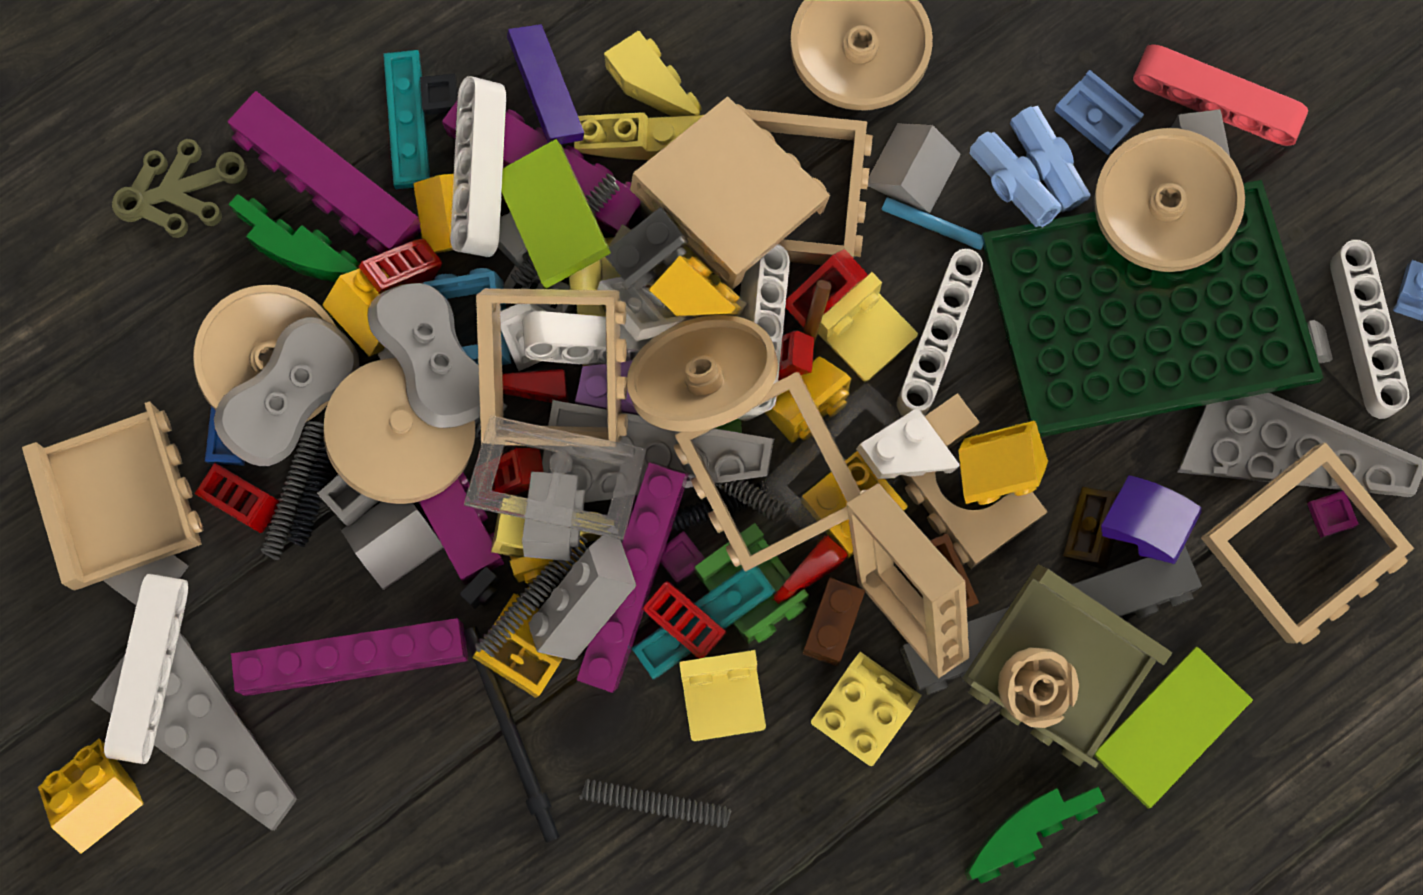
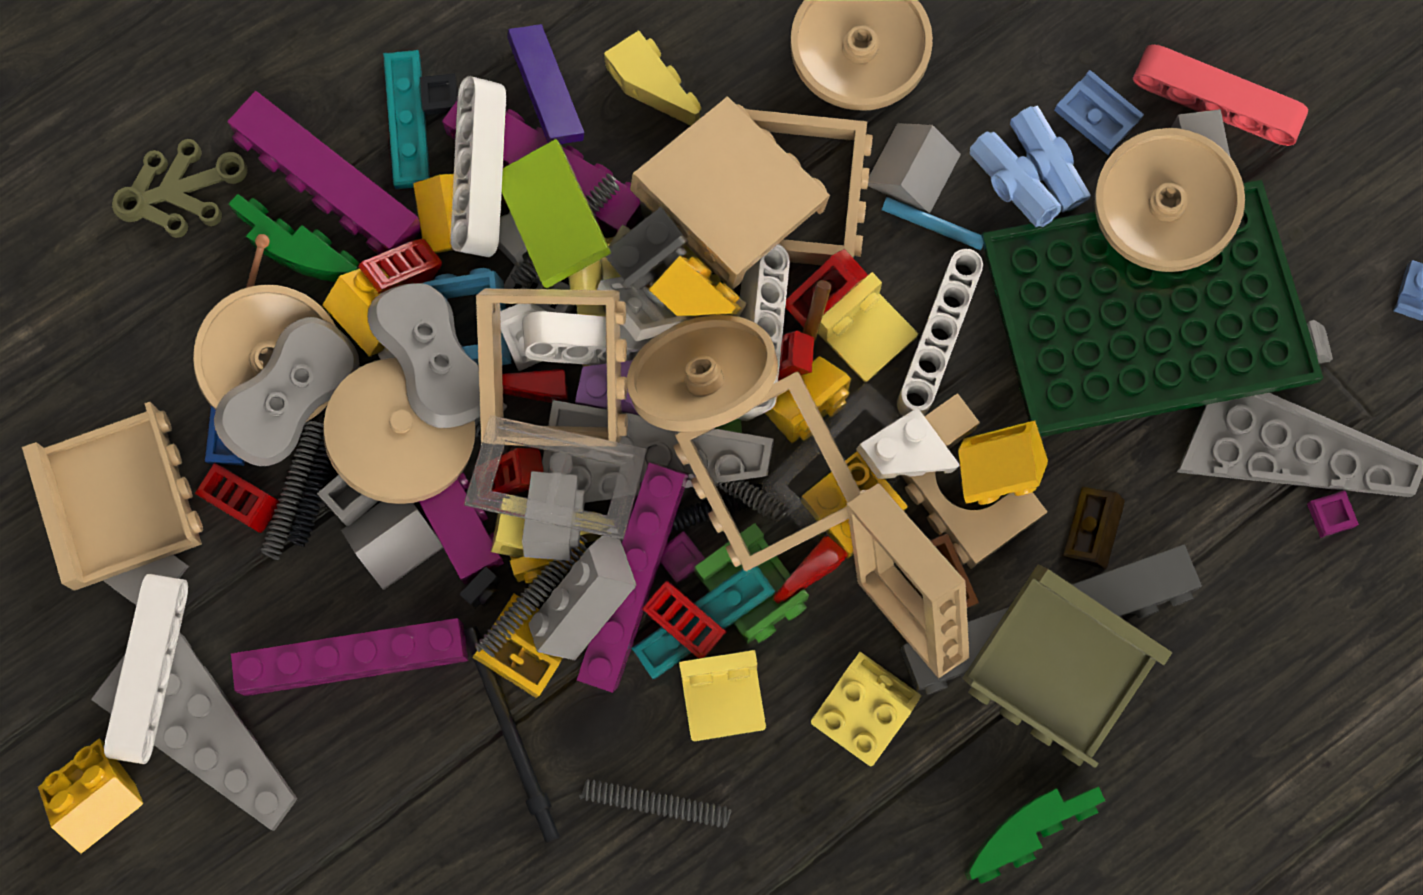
(262, 241): none -> nougat hinge
(630, 134): light yellow slope -> none
(833, 622): reddish brown brick -> none
(1038, 686): tan cylinder -> none
(1152, 519): dark purple slope -> none
(1172, 727): lime tile -> none
(1361, 585): tan window -> none
(1363, 345): white beam -> none

